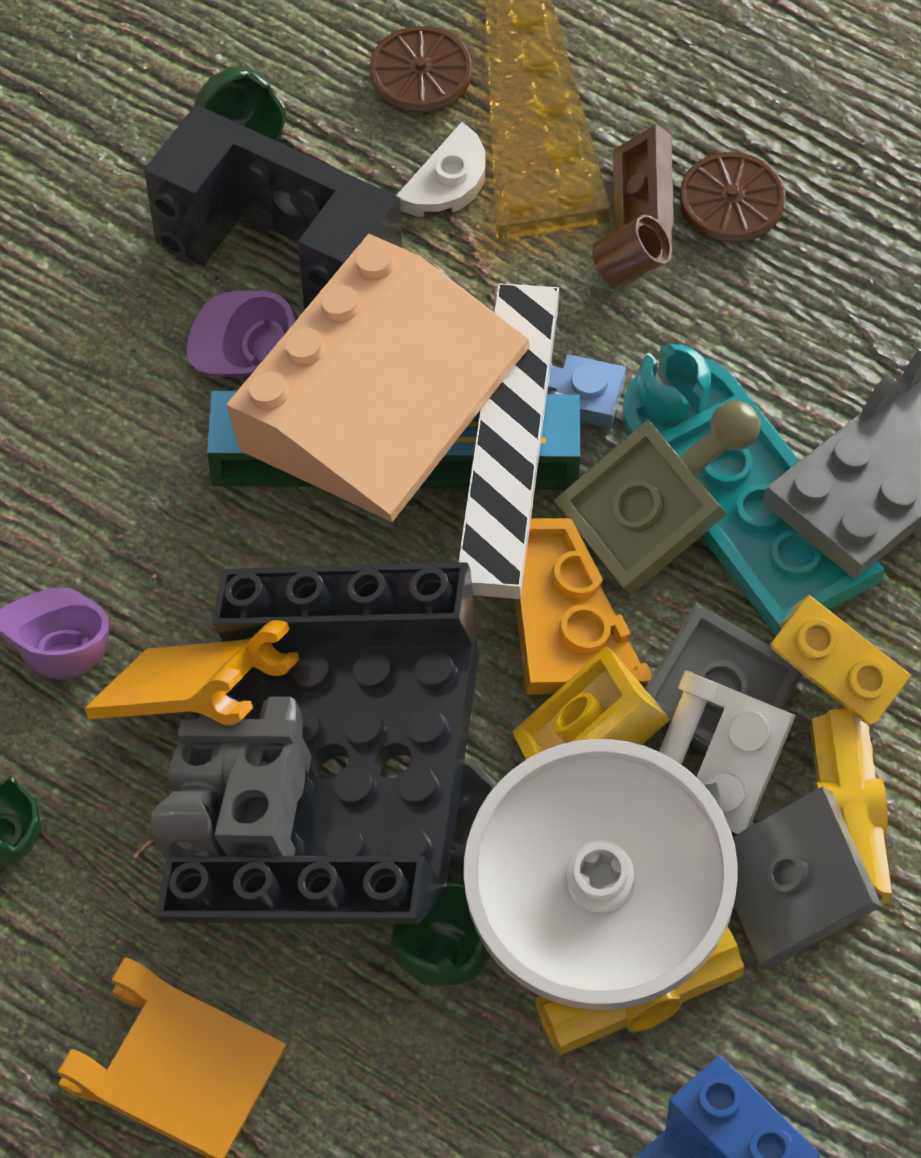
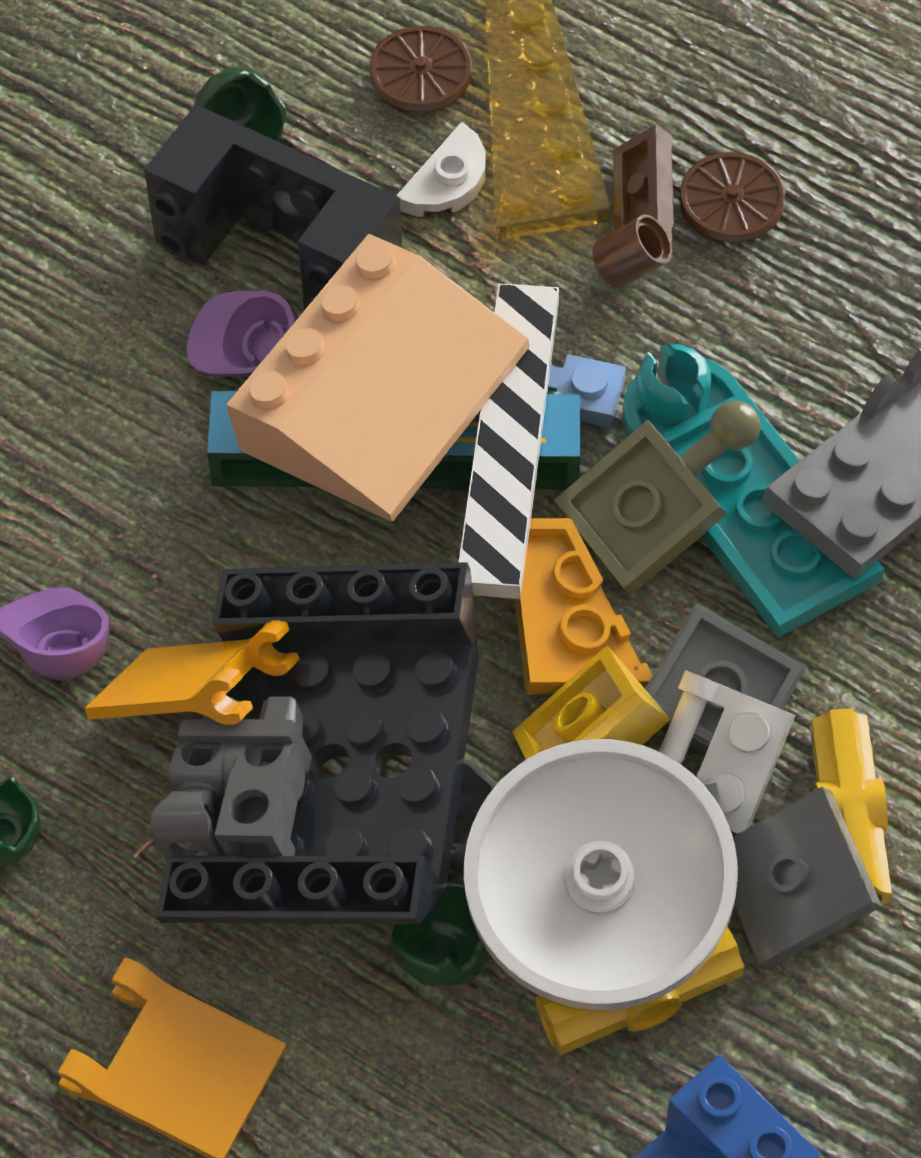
(839, 660): yellow bracket -> none

